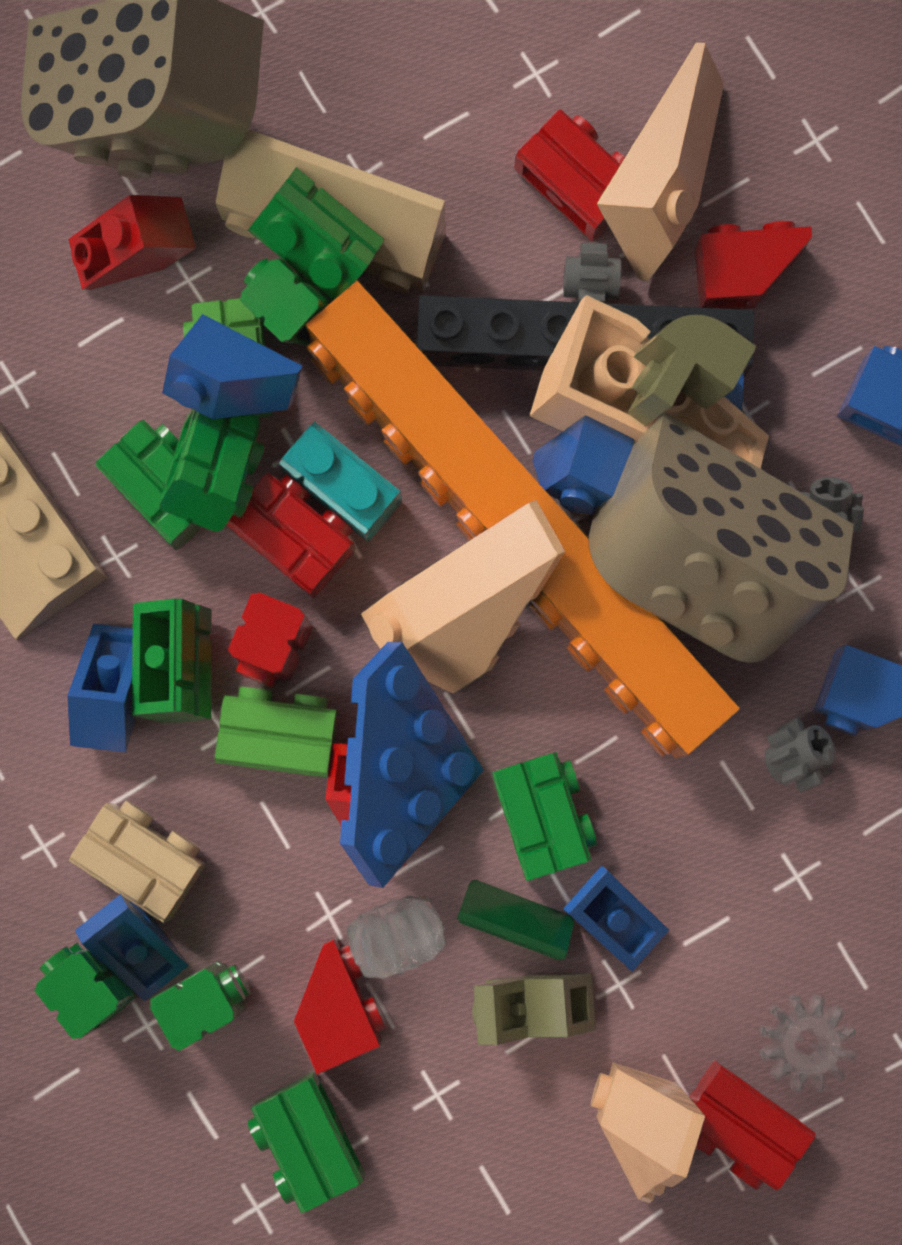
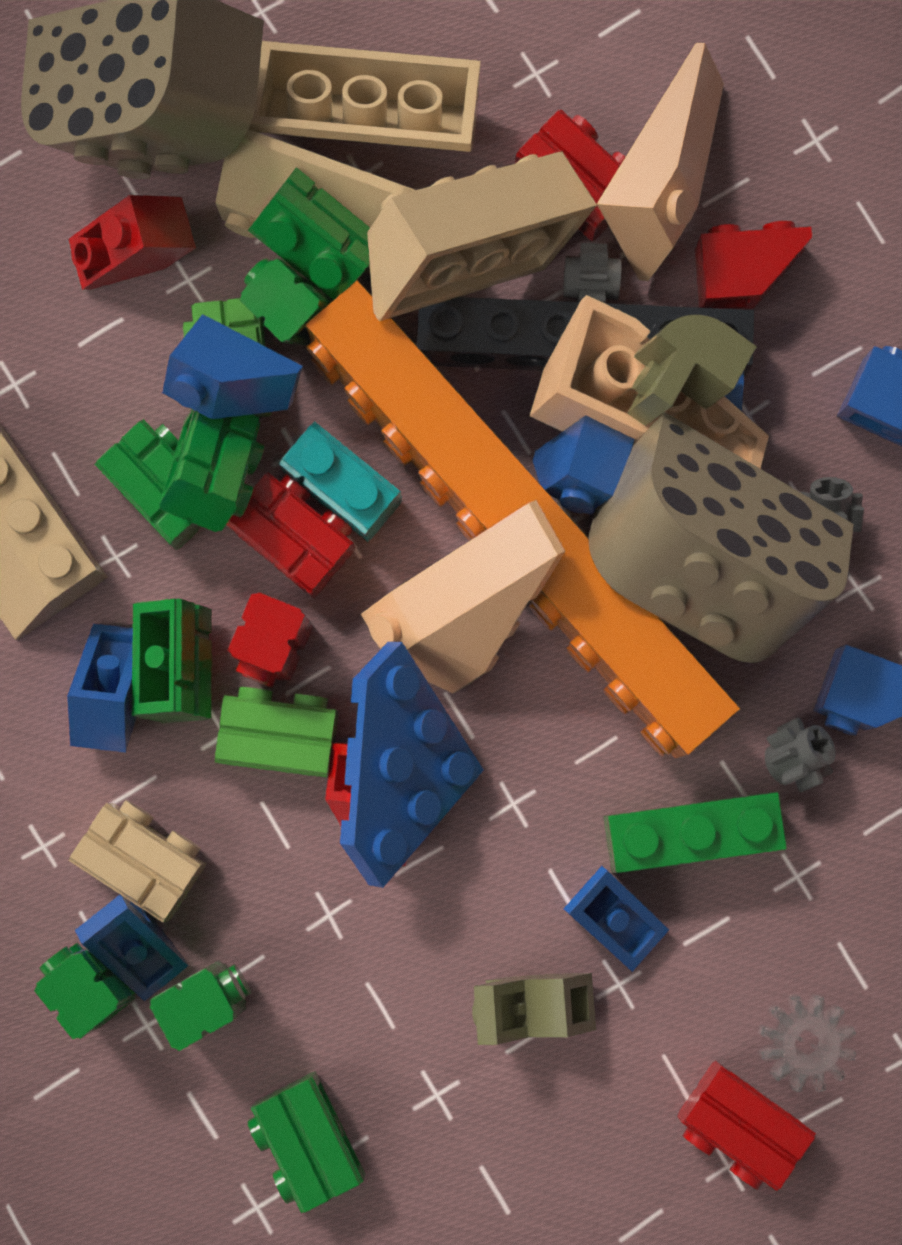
(333, 1013): red slope -> none
(367, 96): none -> tan slope
(396, 936): clear gear -> none
(473, 232): none -> tan slope
(516, 919): dark green slope -> none
(543, 816): green brick -> none
(648, 1127): light nougat wedge -> none
(694, 832): none -> green brick

